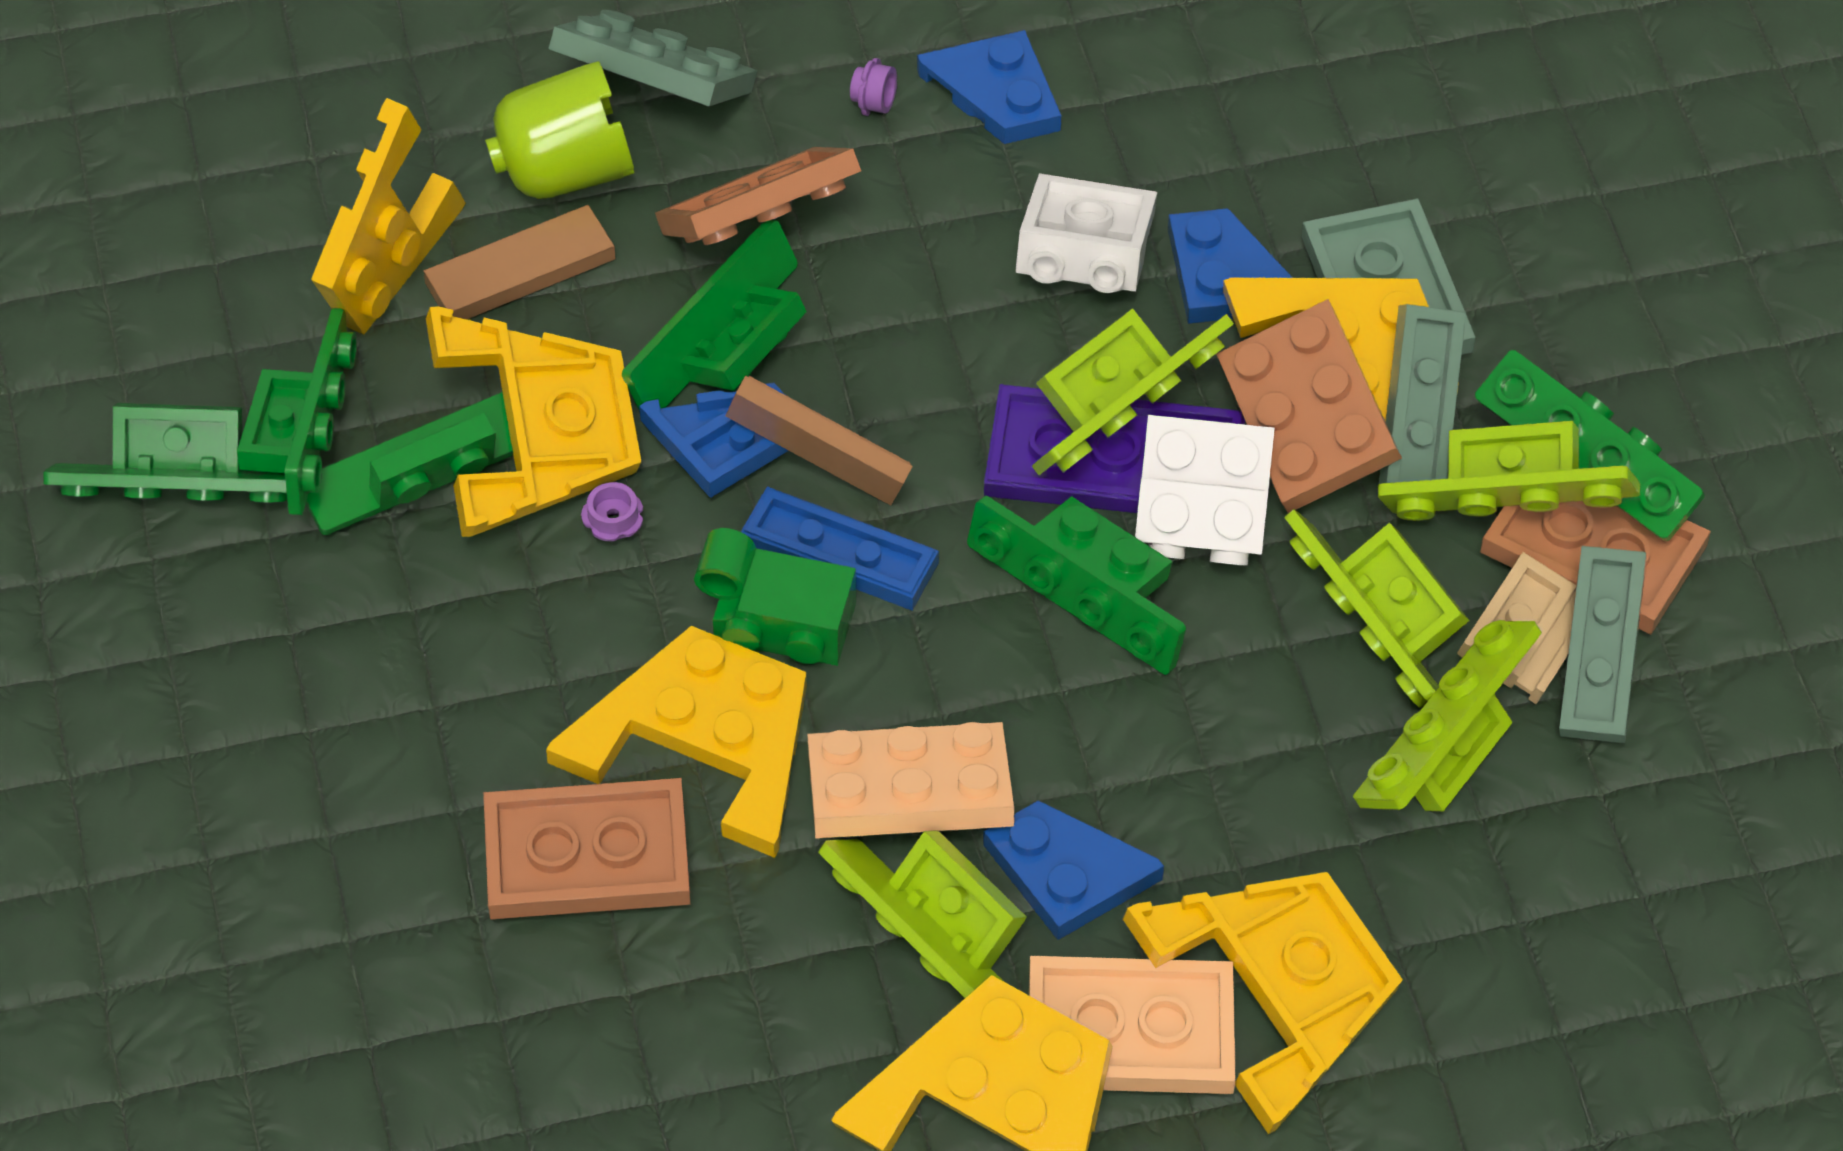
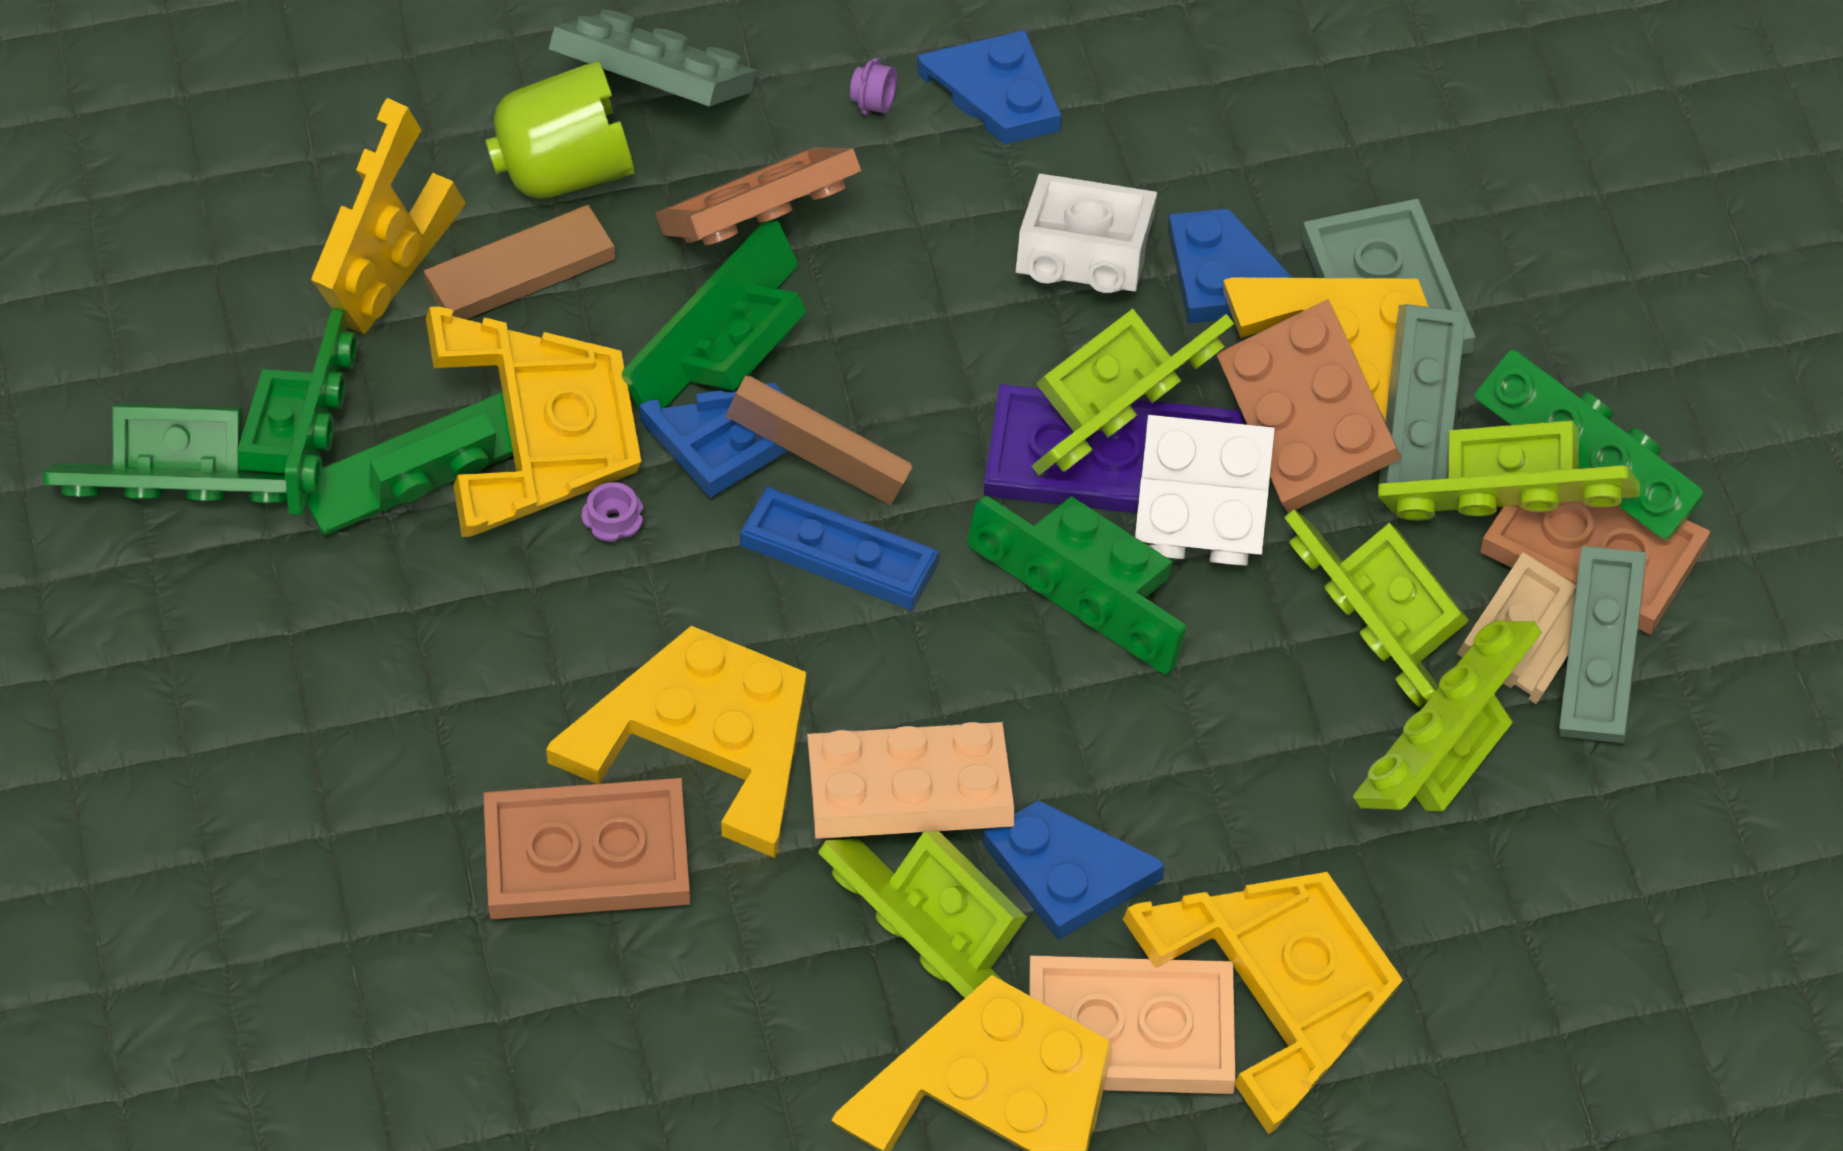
(776, 598): green hinge -> none

